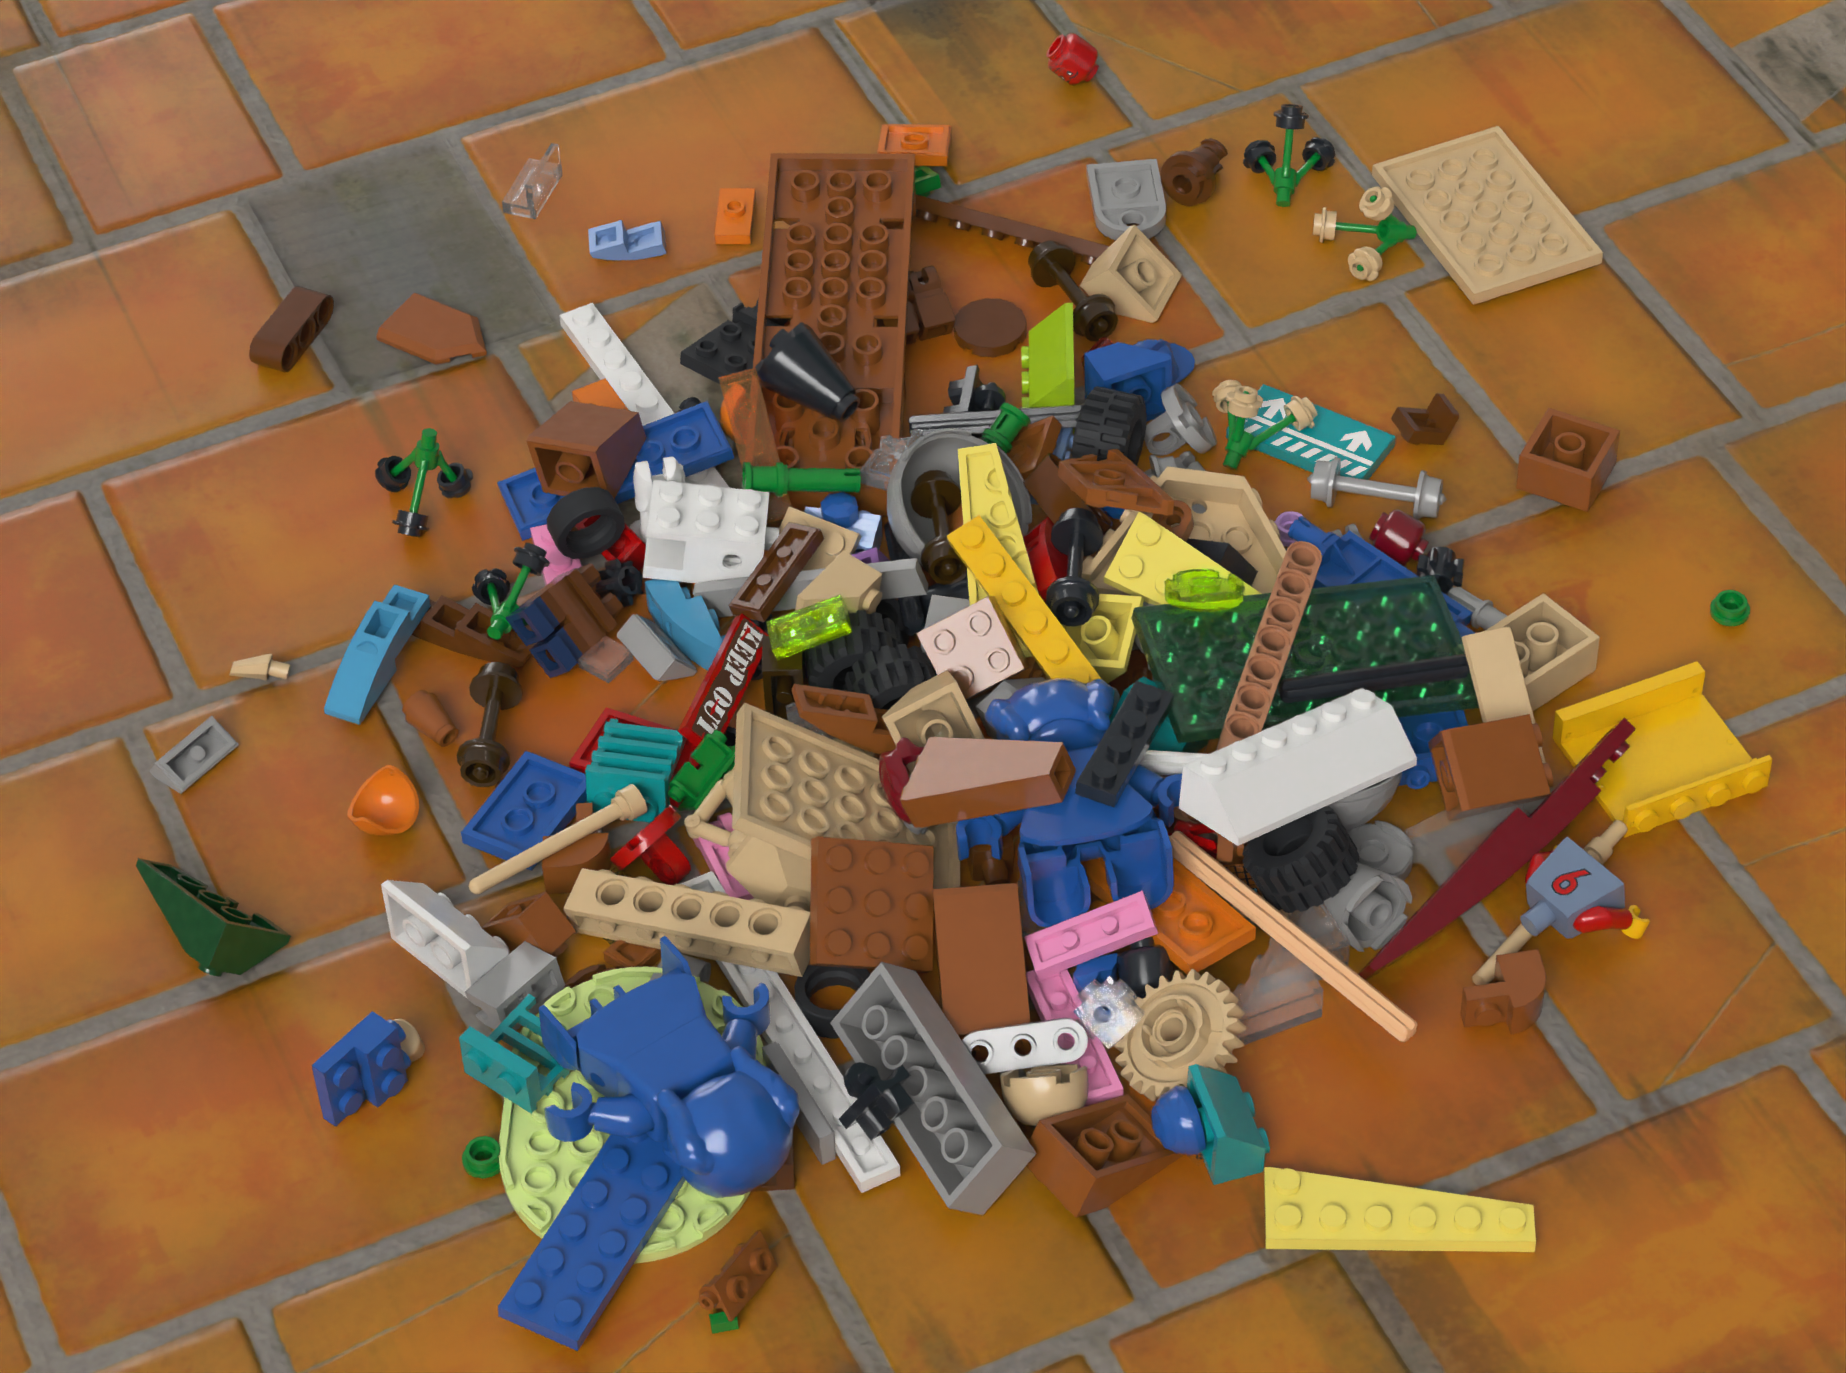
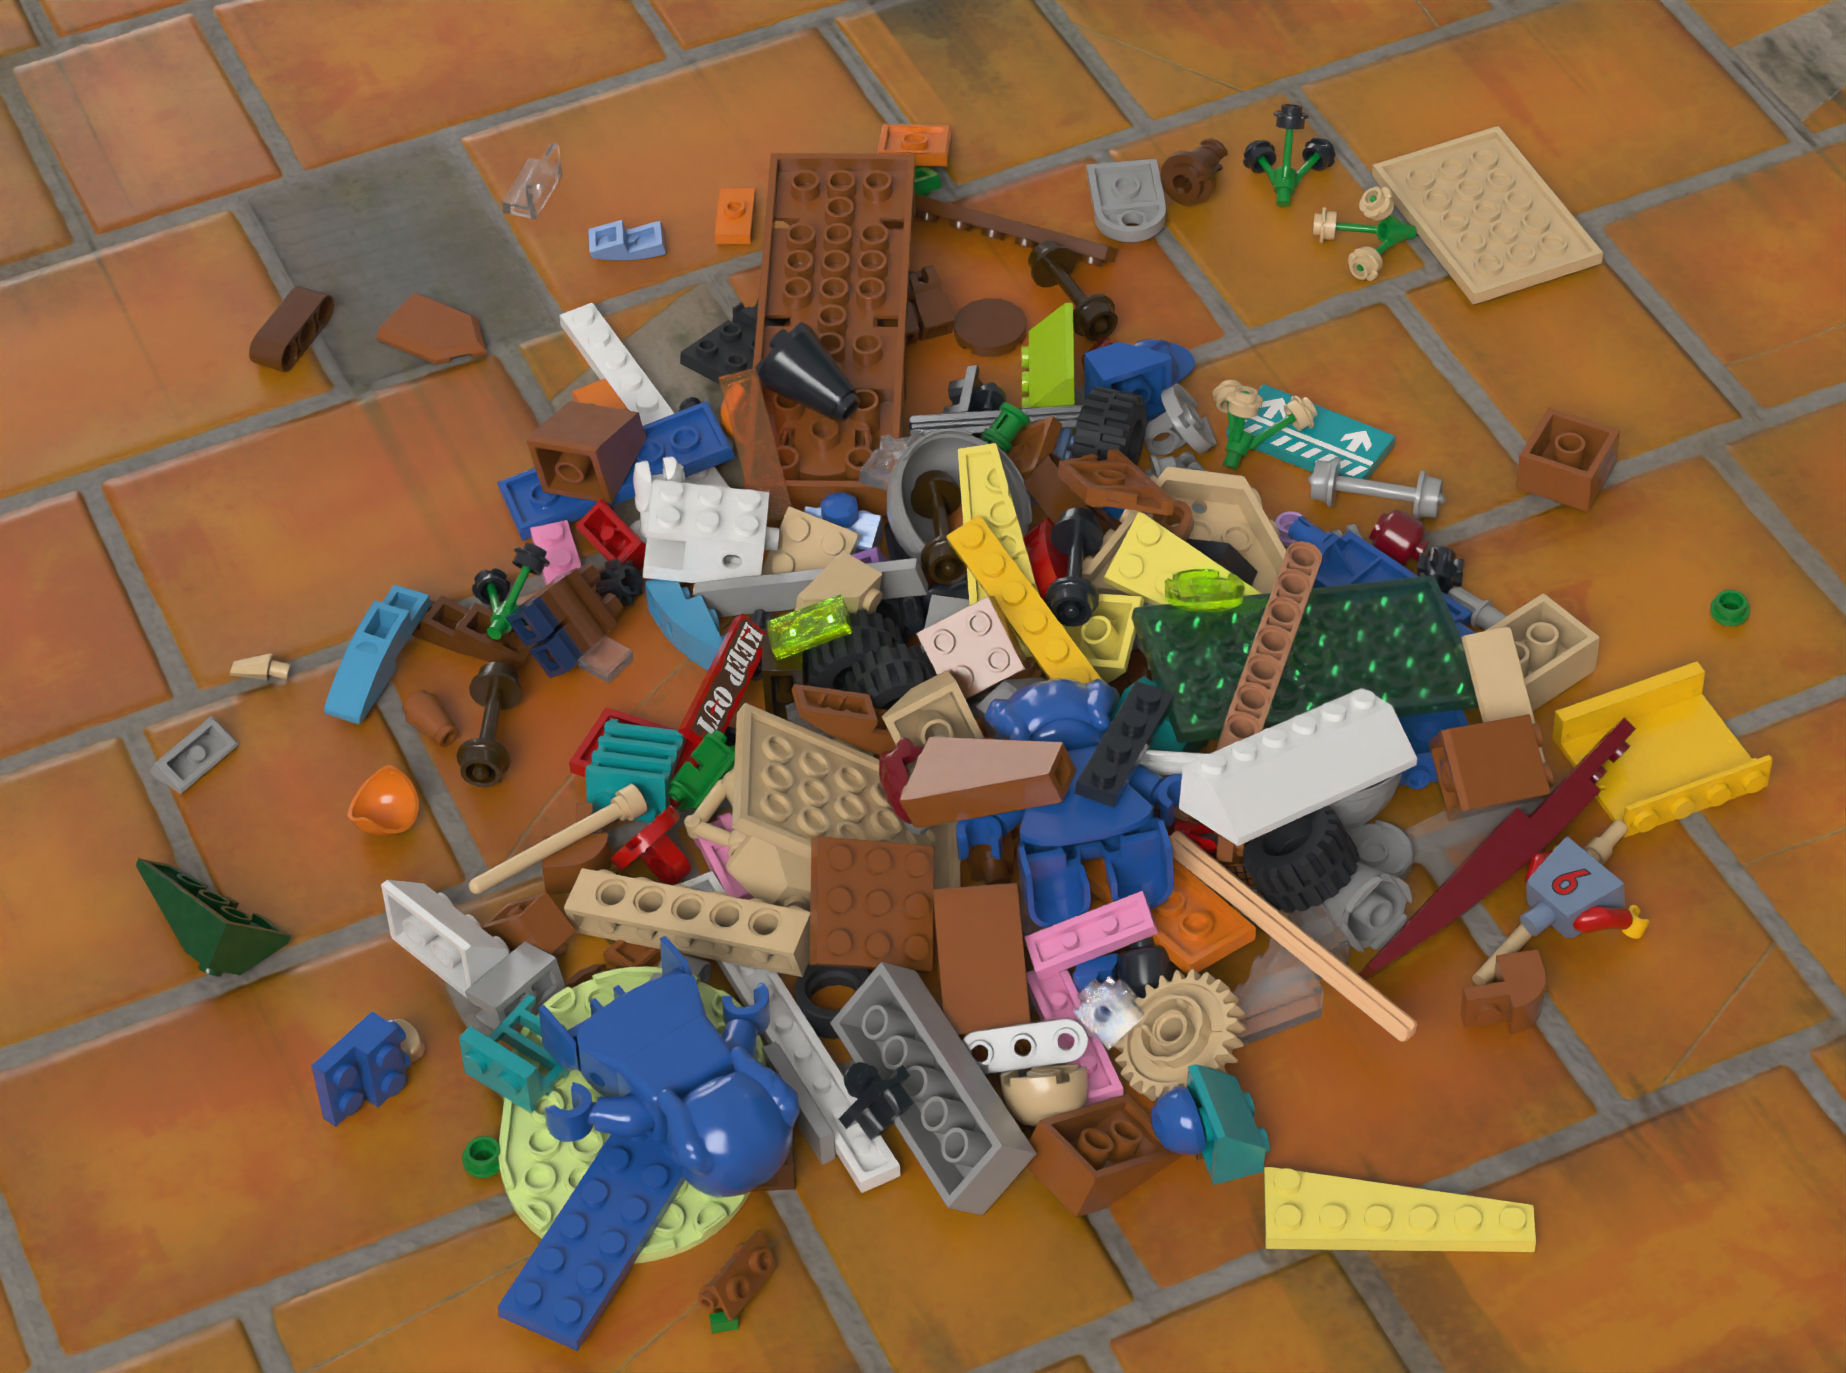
(395, 474): plant -> none
(529, 803): blue plate -> none
(577, 507): black tyre -> none
(654, 649): light grey slope -> none
(776, 571): reddish brown tile -> none
(780, 479): green pin -> none
(1072, 58): red head -> none
(1133, 276): tan slope -> none
(1373, 678): black axle -> none
(1429, 424): reddish brown bracket -> none

